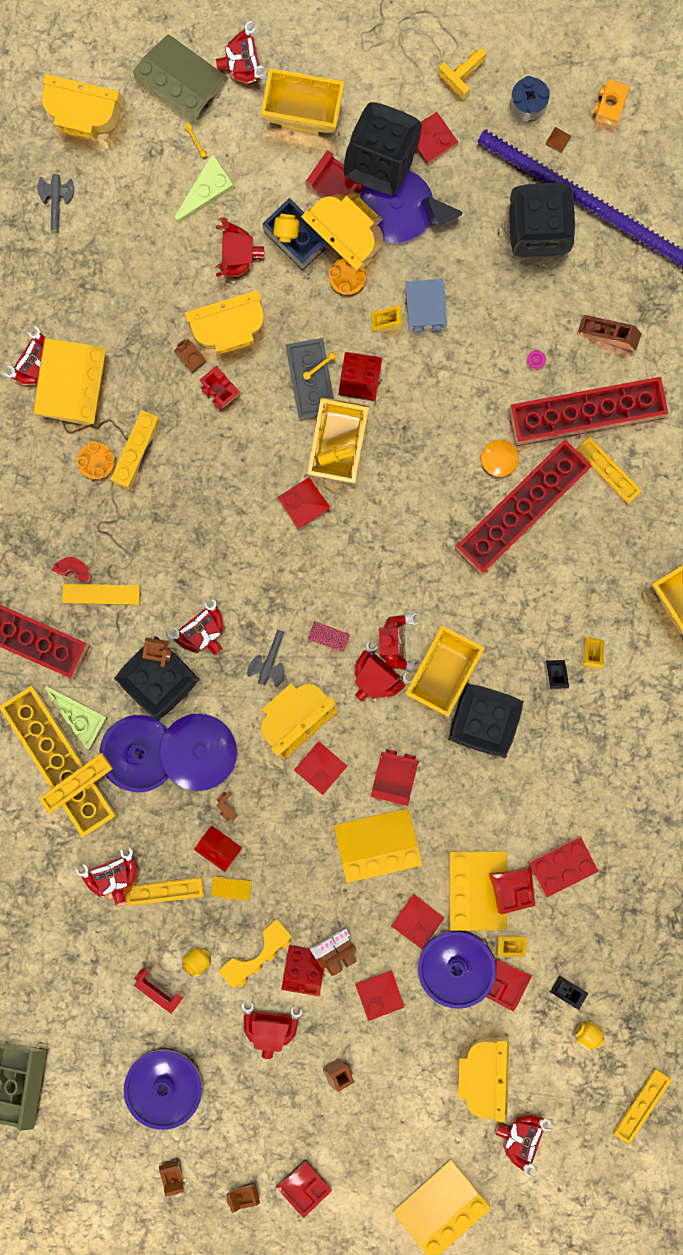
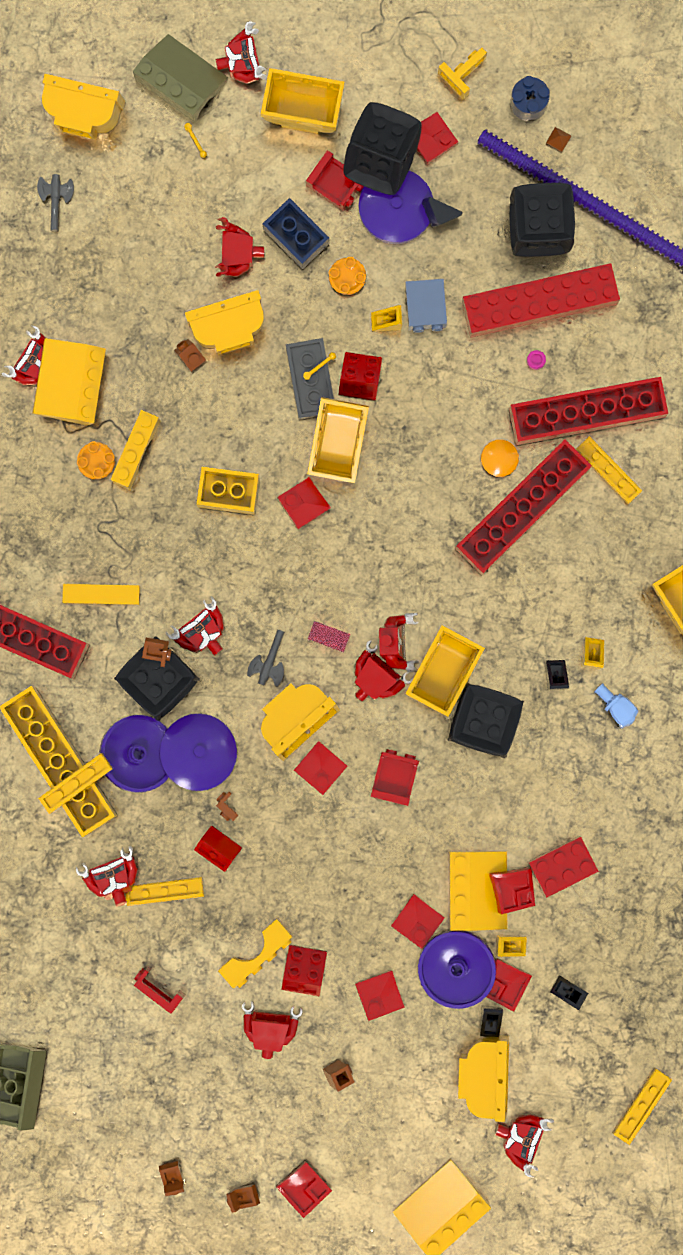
(72, 565): red cylinder -> none
(83, 720): yellowish green wing -> none
(162, 1089): dark purple dish -> none
(196, 962): yellow head -> none
(207, 187): yellowish green wing -> none
(219, 387): red cylinder -> none
(228, 490): none -> yellow brick
(231, 888): yellow slope -> none
(286, 227): yellow head -> none
(334, 949): hips -> none
(336, 454): yellow axle -> none
(350, 224): yellow container -> none
(377, 845): yellow slope -> none
(491, 1021): none -> black slope
(540, 300): none -> red brick
(589, 1035): yellow head -> none
(611, 91): light orange brick -> none
(611, 332): copper slope -> none
(619, 706): none -> light blue piece

